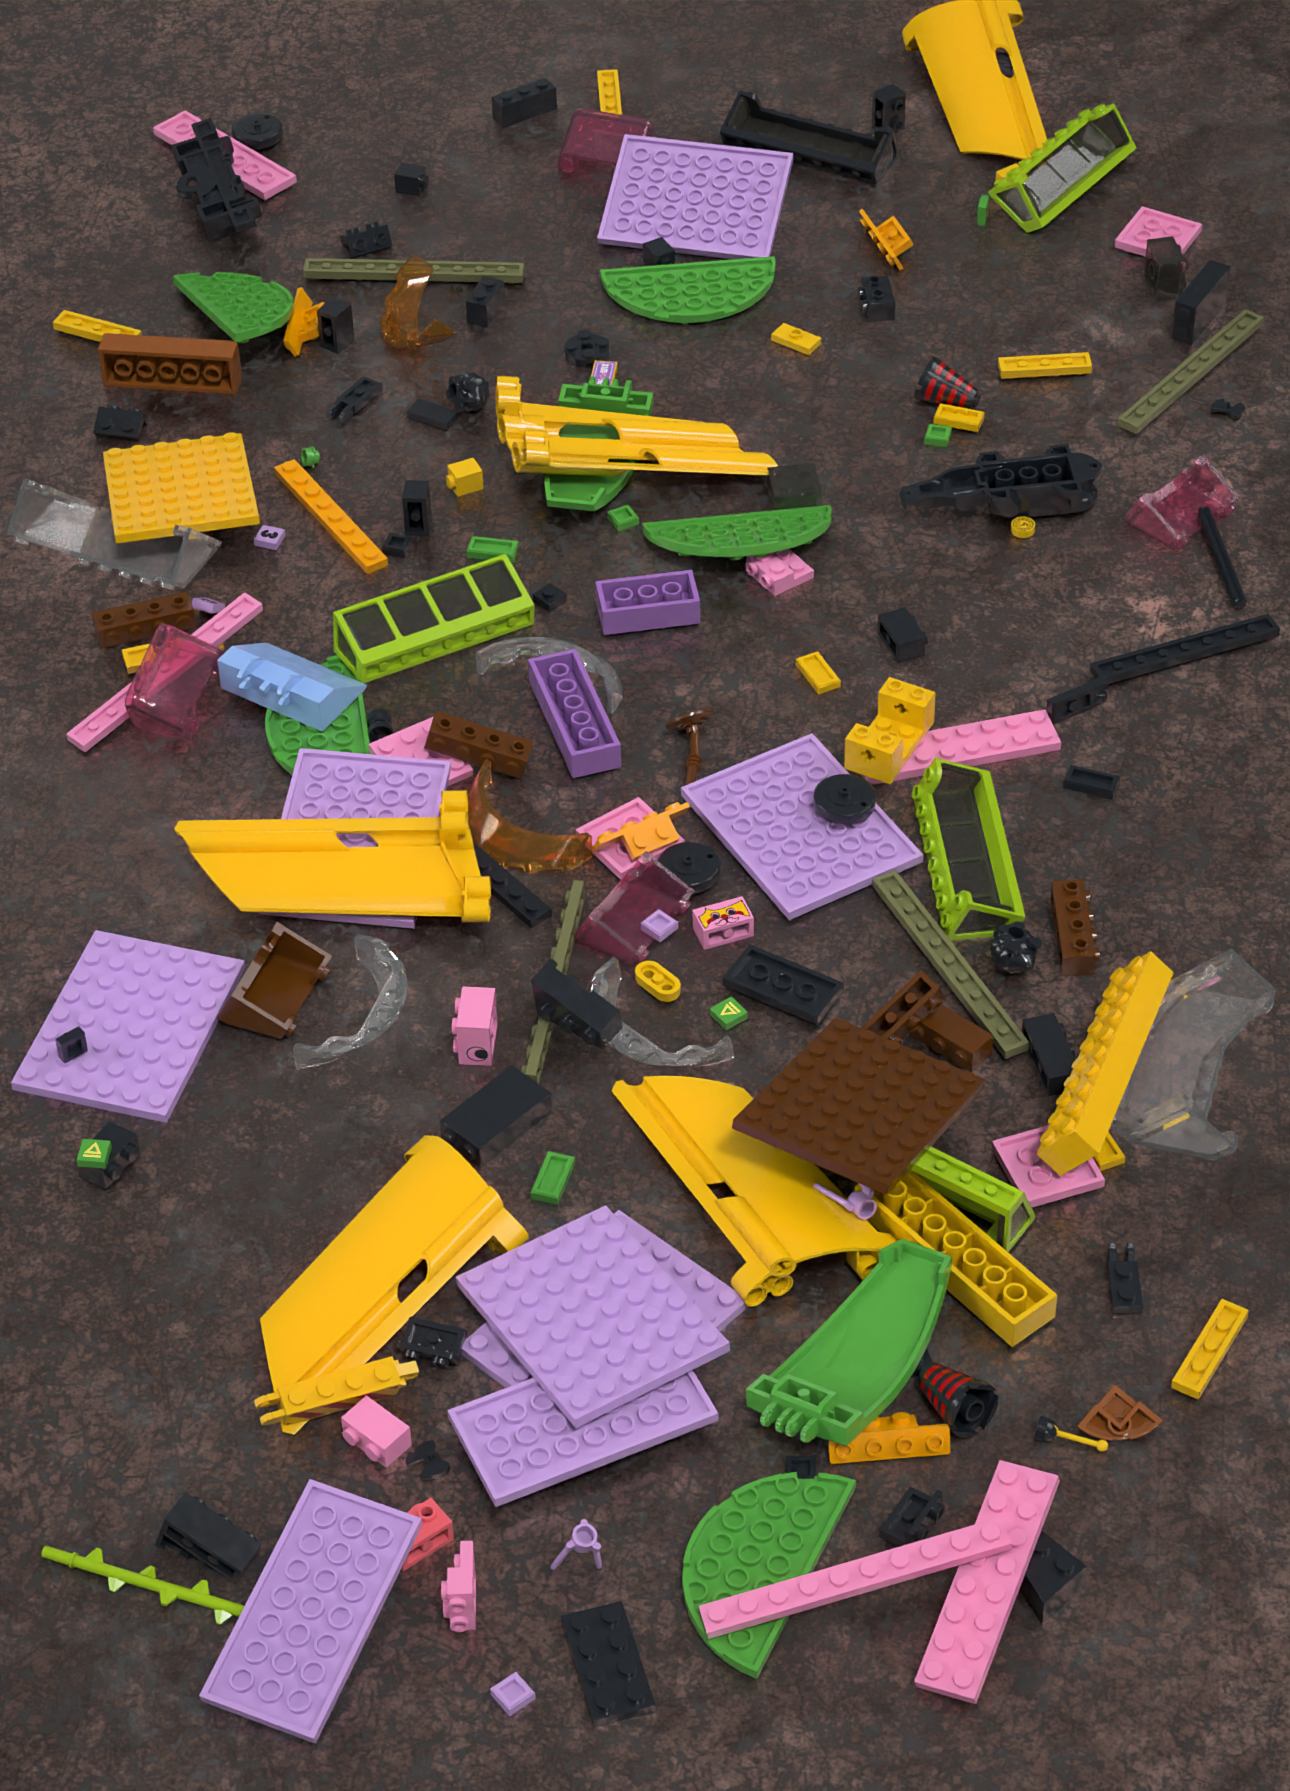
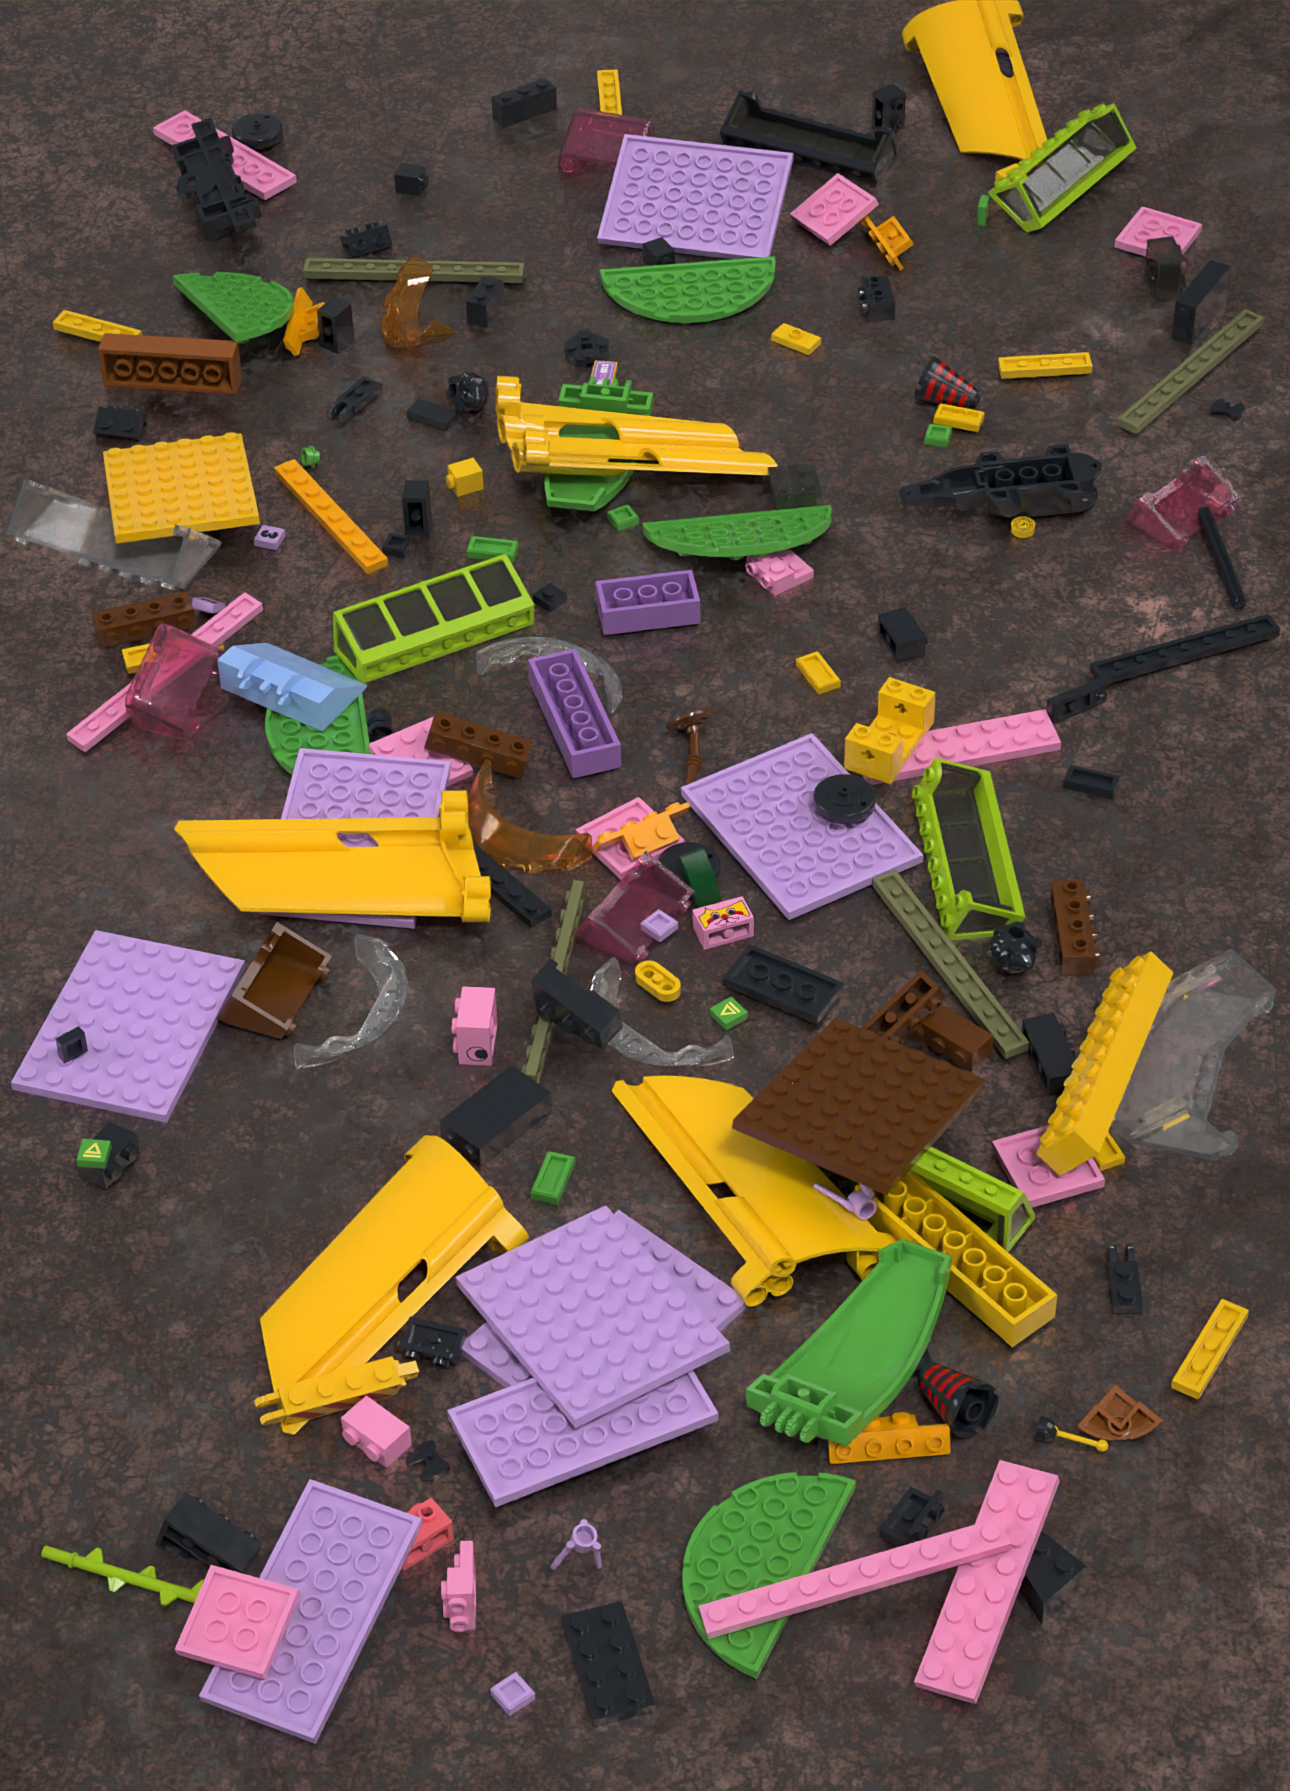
(237, 1622): none -> bright pink plate
(700, 877): none -> dark green slope
(803, 1465): black tile -> none
(834, 209): none -> bright pink plate

